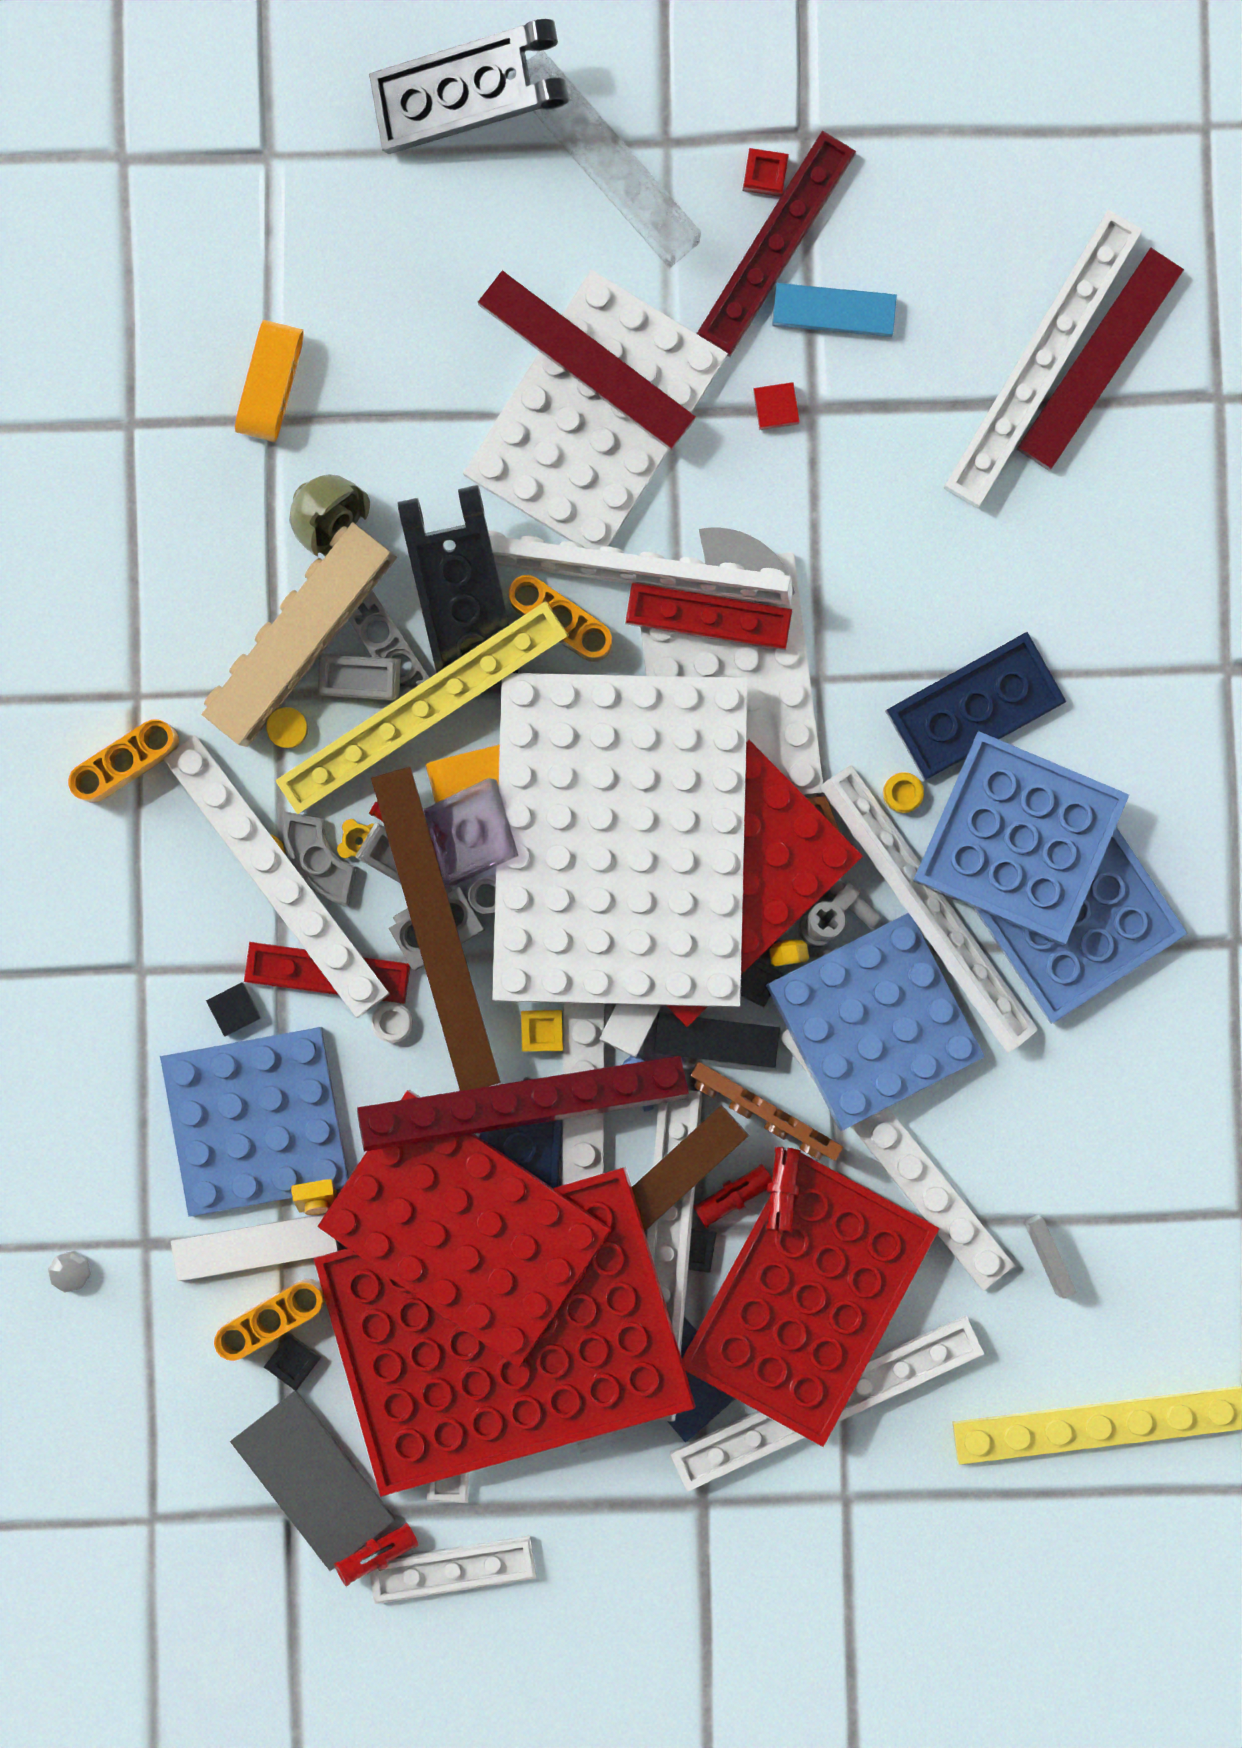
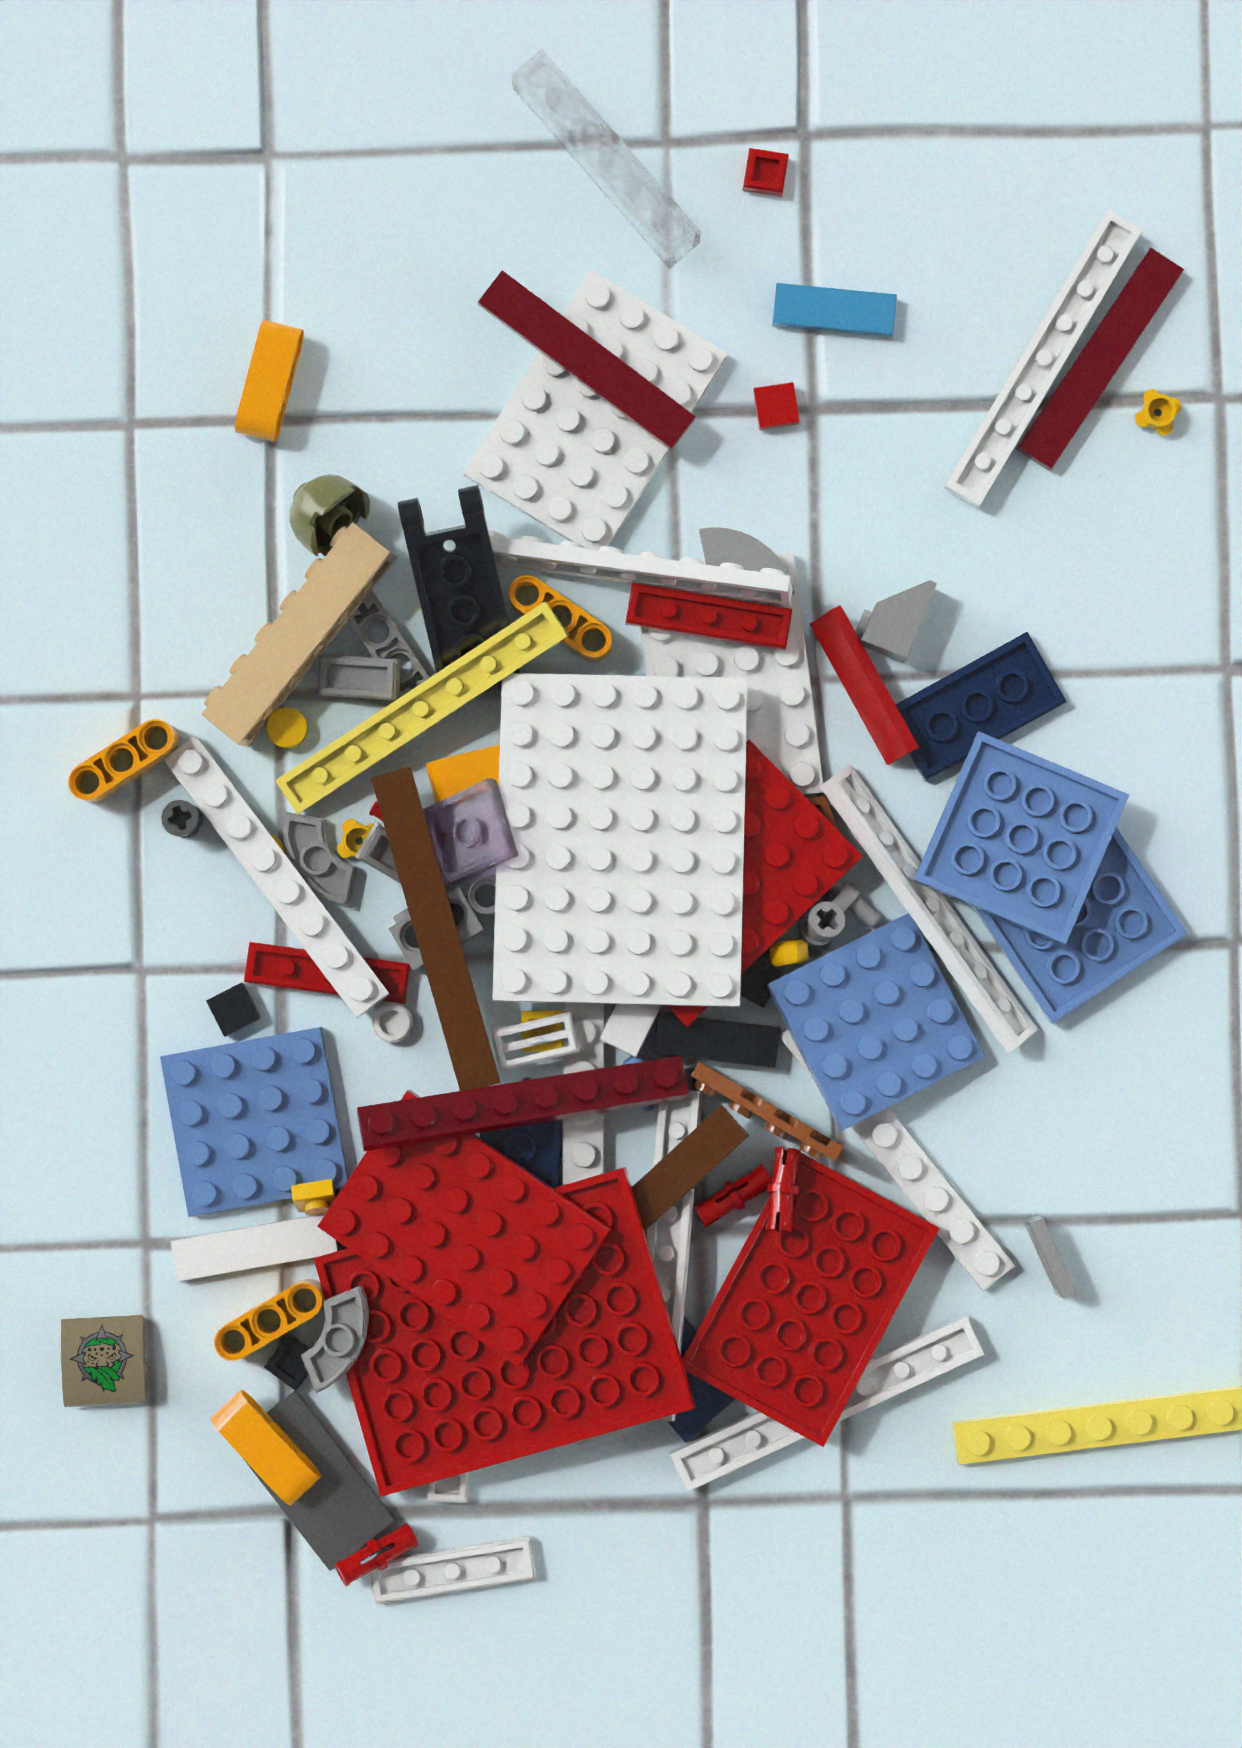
(69, 1271): light grey tile -> none
(103, 1361): none -> dark tan slope
(171, 813): none -> dark grey bush
(265, 1447): none -> light orange beam
(341, 1338): none -> light grey tile
(464, 87): hinge -> none
(501, 1049): none -> white tile
(701, 1250): black tile -> none
(776, 242): dark red tile -> none
(863, 685): none -> red tile
(895, 621): none -> light grey slope
(903, 792): yellow tile -> none
(1168, 406): none -> yellow plate

